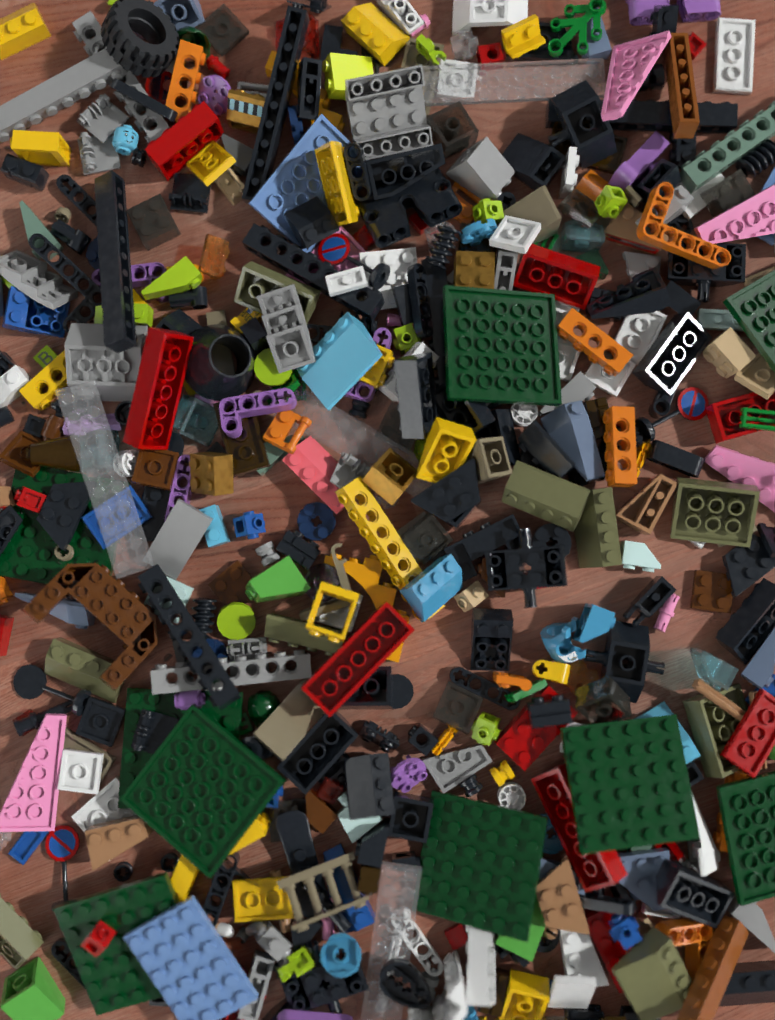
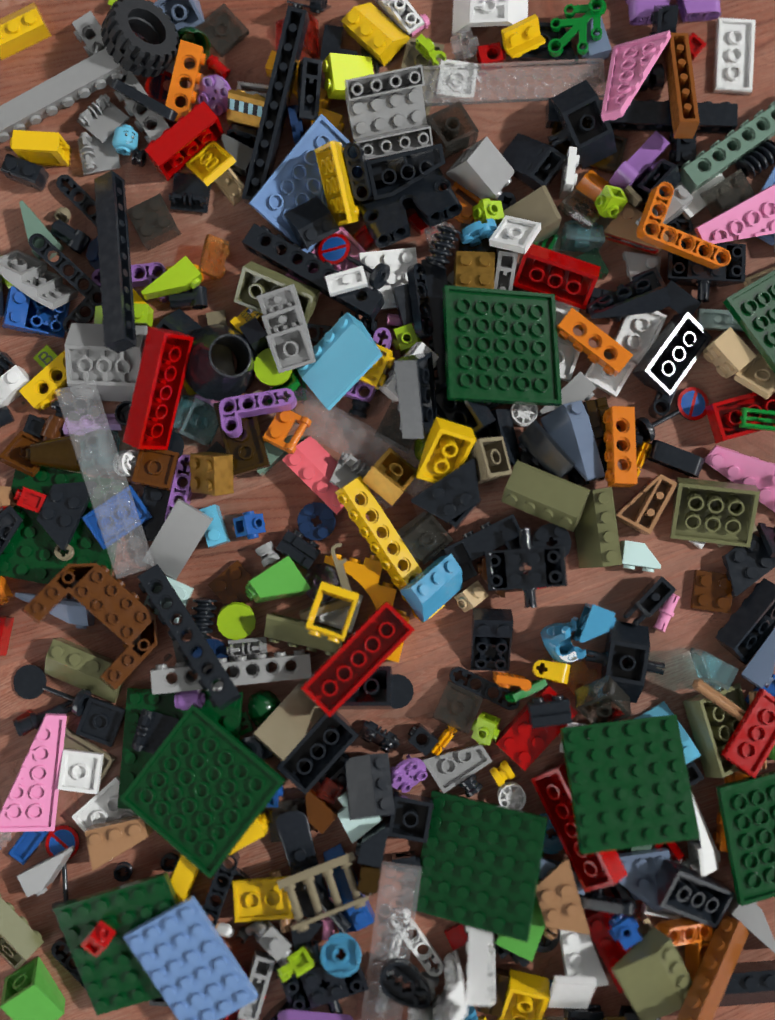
(39, 876): none -> light grey slope
(243, 134): none -> black beam

